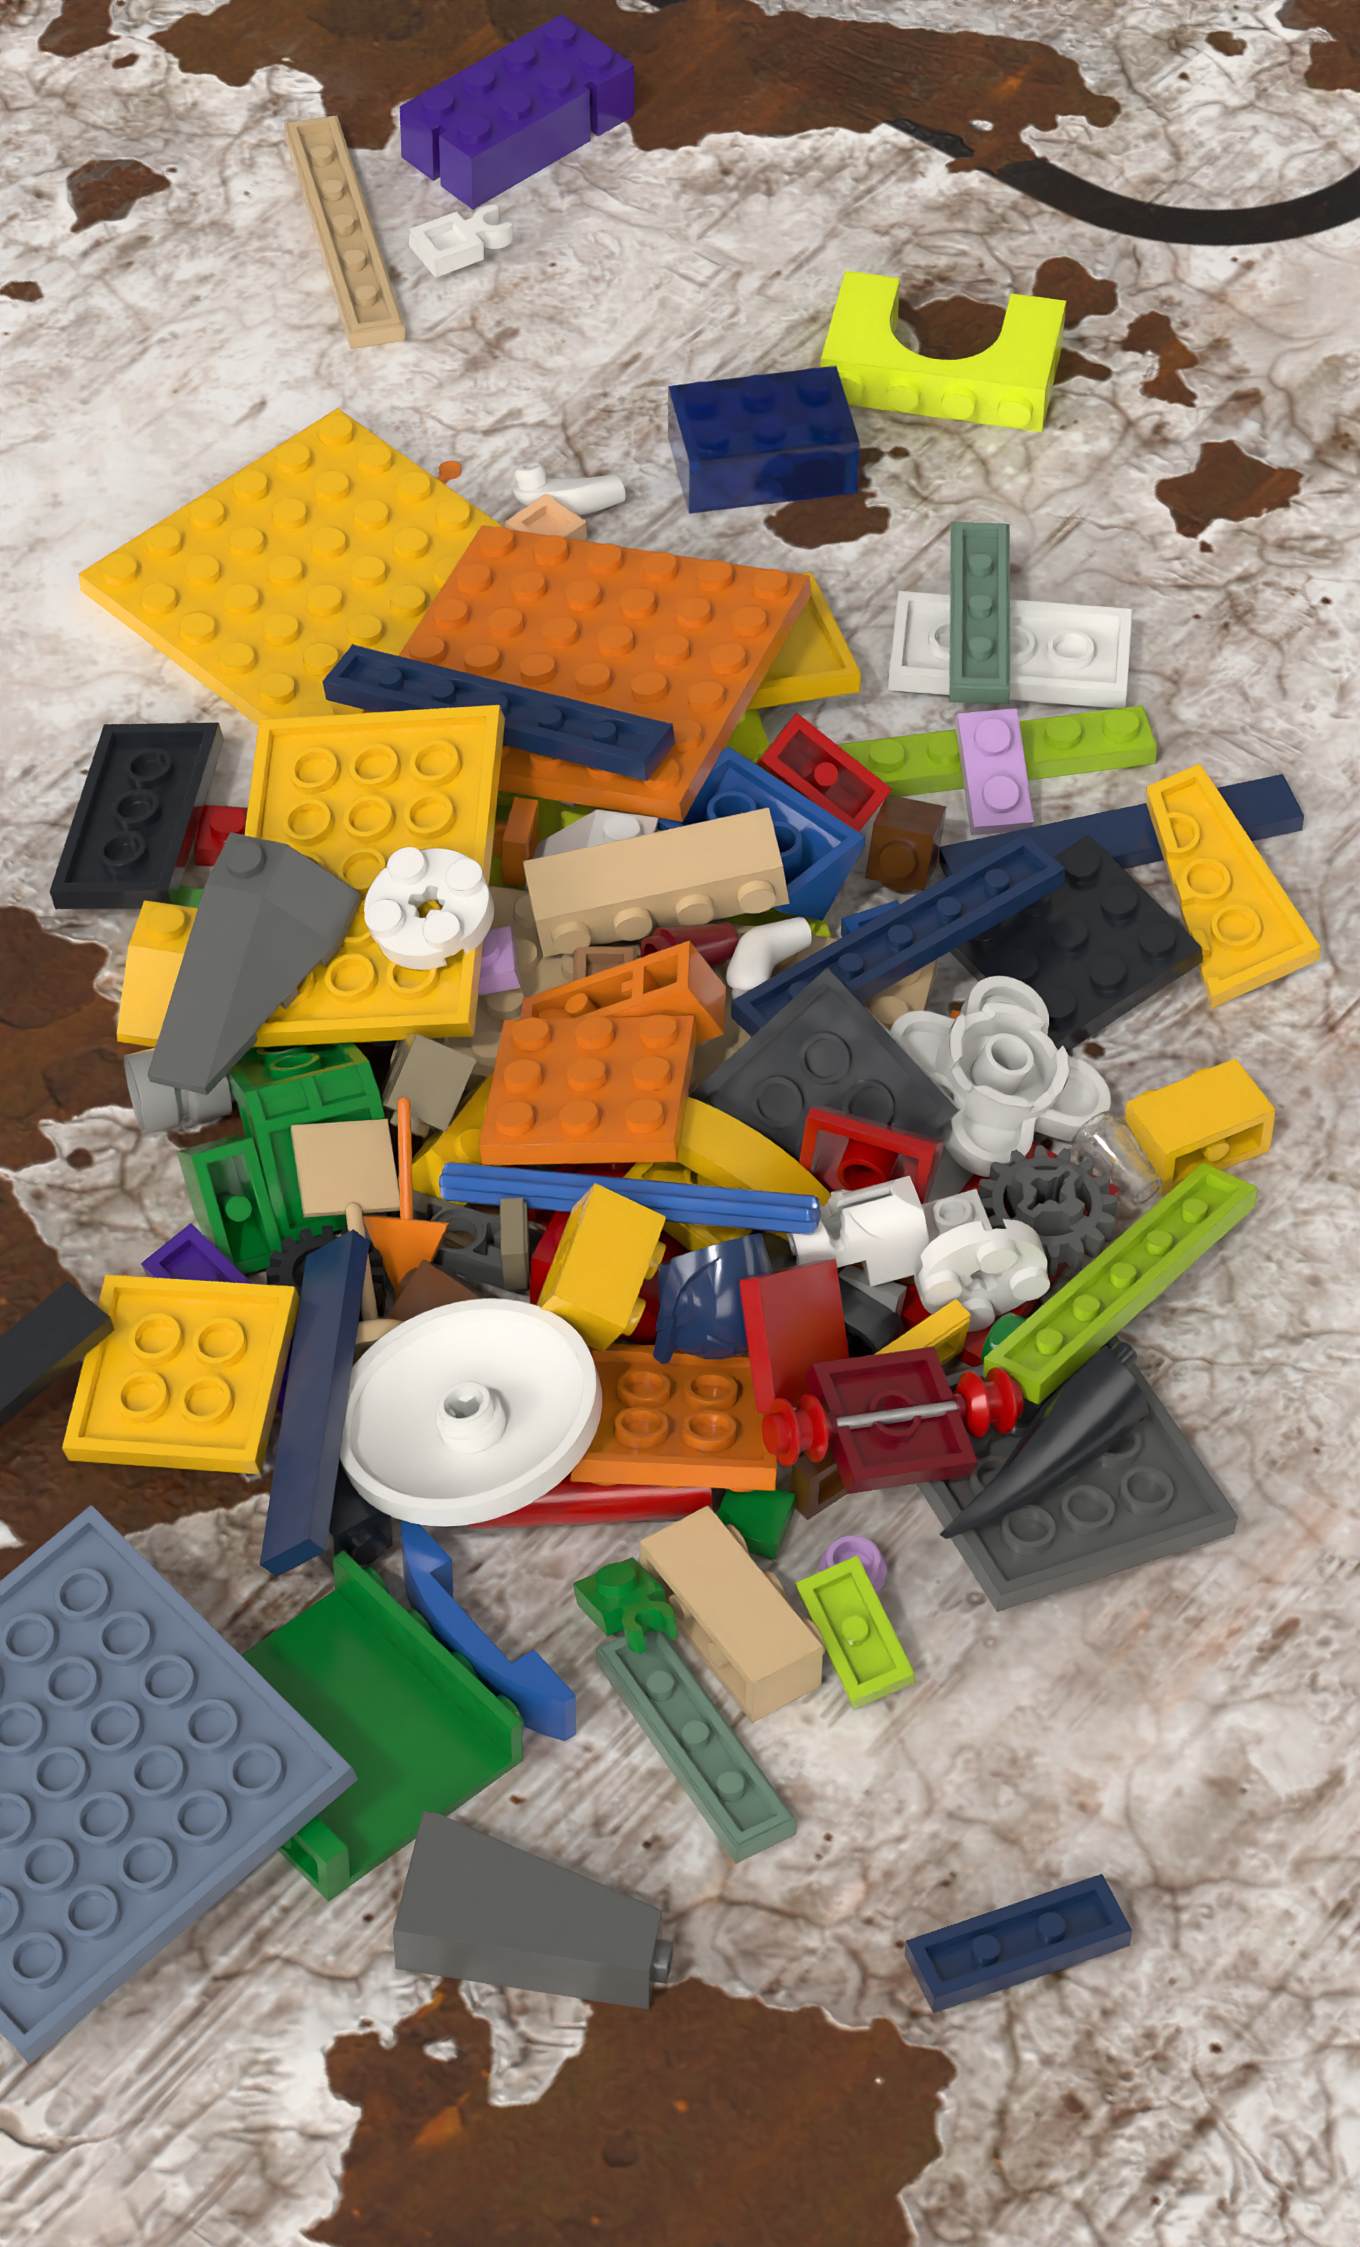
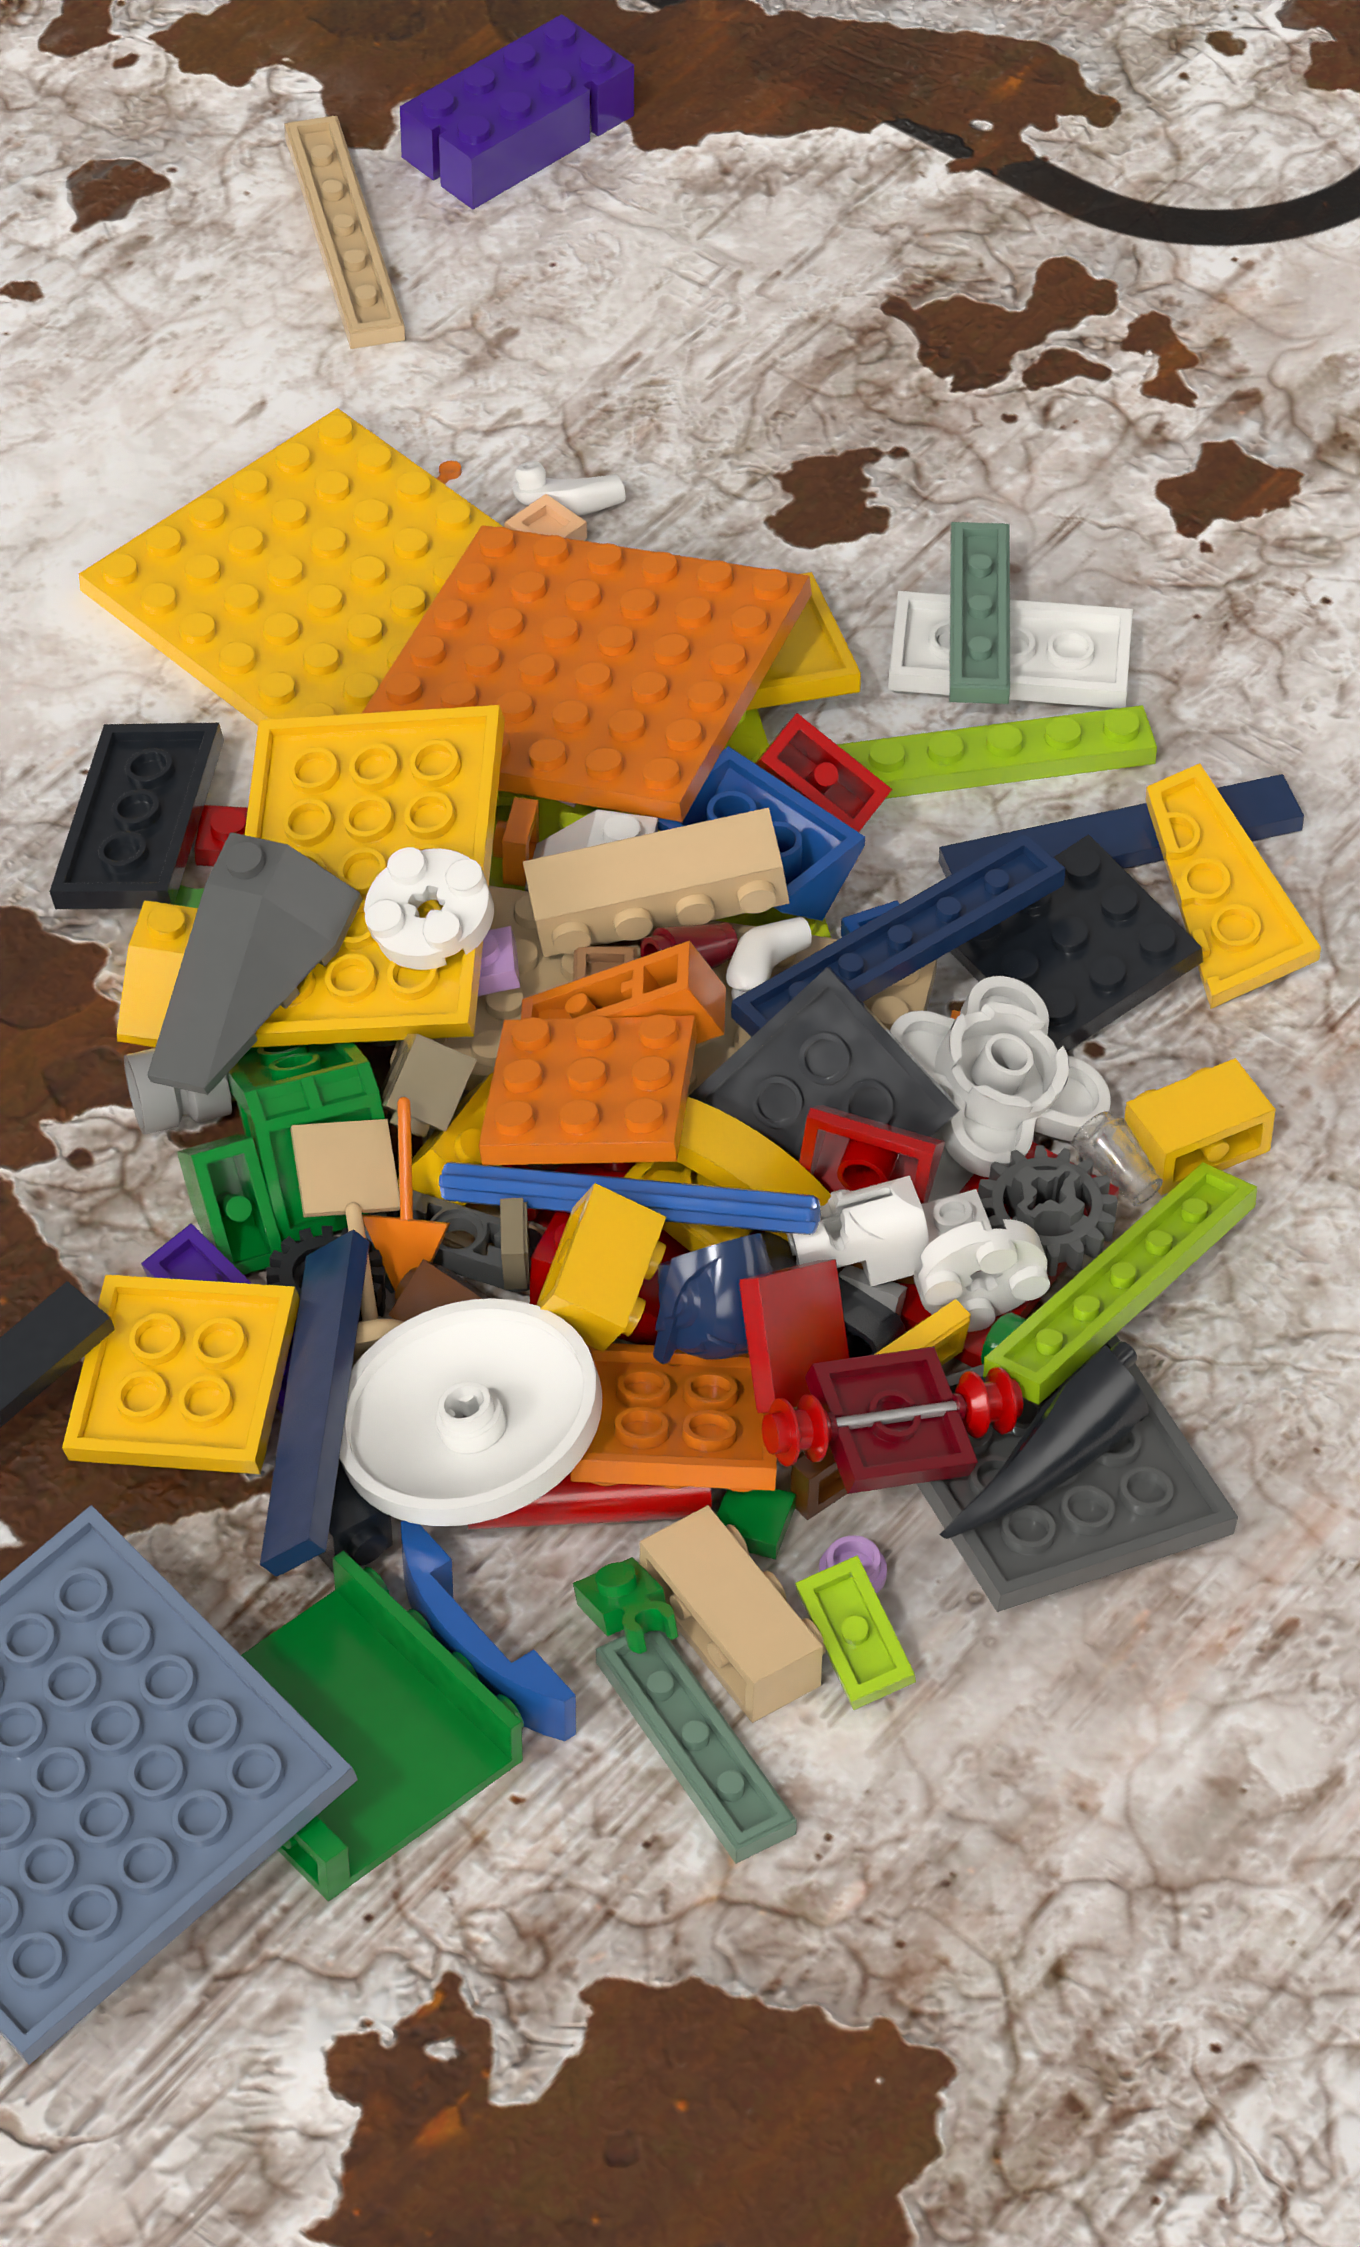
(455, 242): white plate -> none
(523, 1922): dark grey slope -> none
(533, 718): dark blue plate -> none
(763, 439): clear blue piece -> none
(905, 843): reddish brown brick -> none
(994, 771): lavender plate -> none
(998, 387): neon yellow arch -> none
(1017, 1943): dark blue plate -> none

